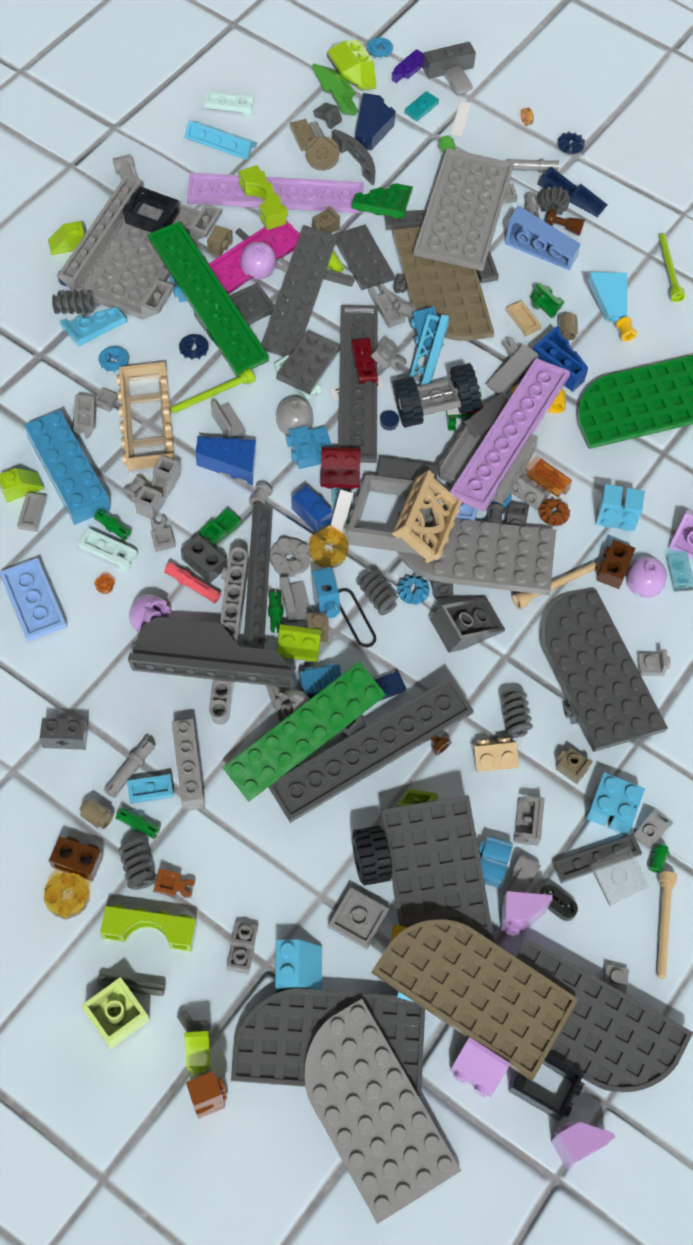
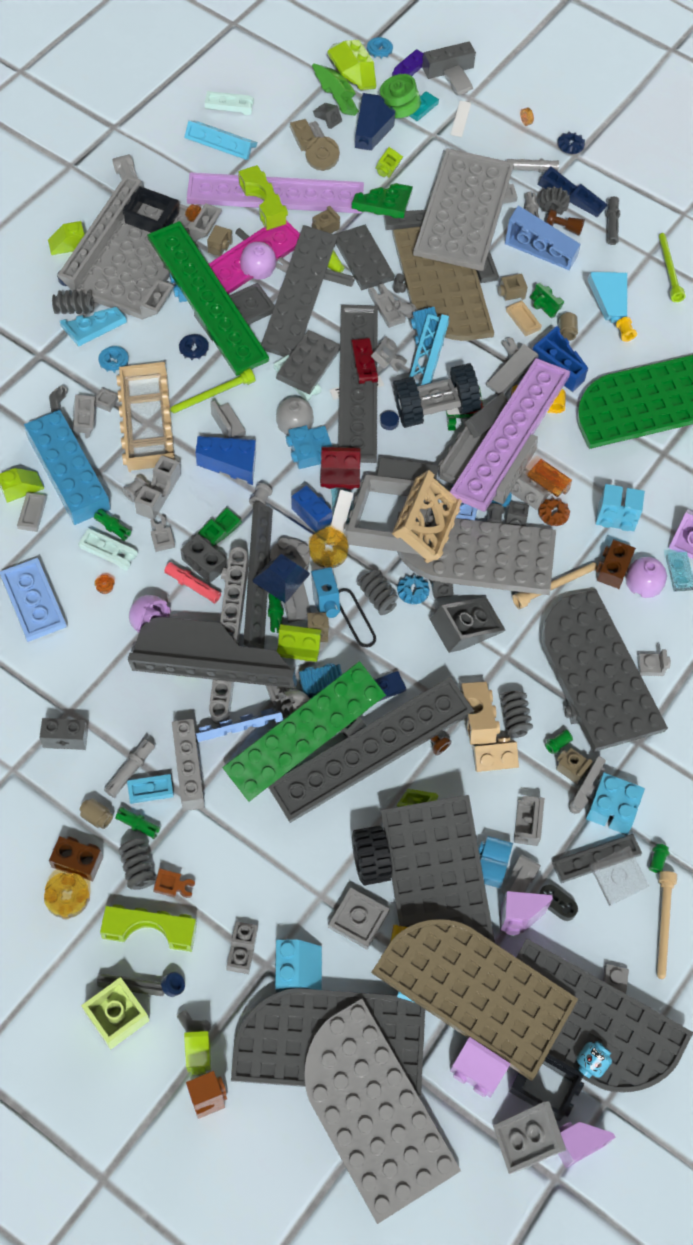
(56, 397): none -> dark grey arm
(173, 984): none -> dark blue tile
(192, 212): none -> clear orange plate
(226, 726): none -> light blue wing
(281, 577): none -> dark blue slope
(358, 152): dark grey slope -> none
(388, 162): none -> lime brick
(401, 94): none -> bright green wheel
(446, 142): bright green cone -> none
(482, 725): none -> tan arch
(513, 287): none -> dark tan brick
(529, 1137): none -> light grey plate
(555, 744): none -> green pin
(587, 787): none -> light grey hinge
(594, 1059): none -> medium azure head
(613, 215): none -> dark grey pin
(653, 828): light grey bracket -> none

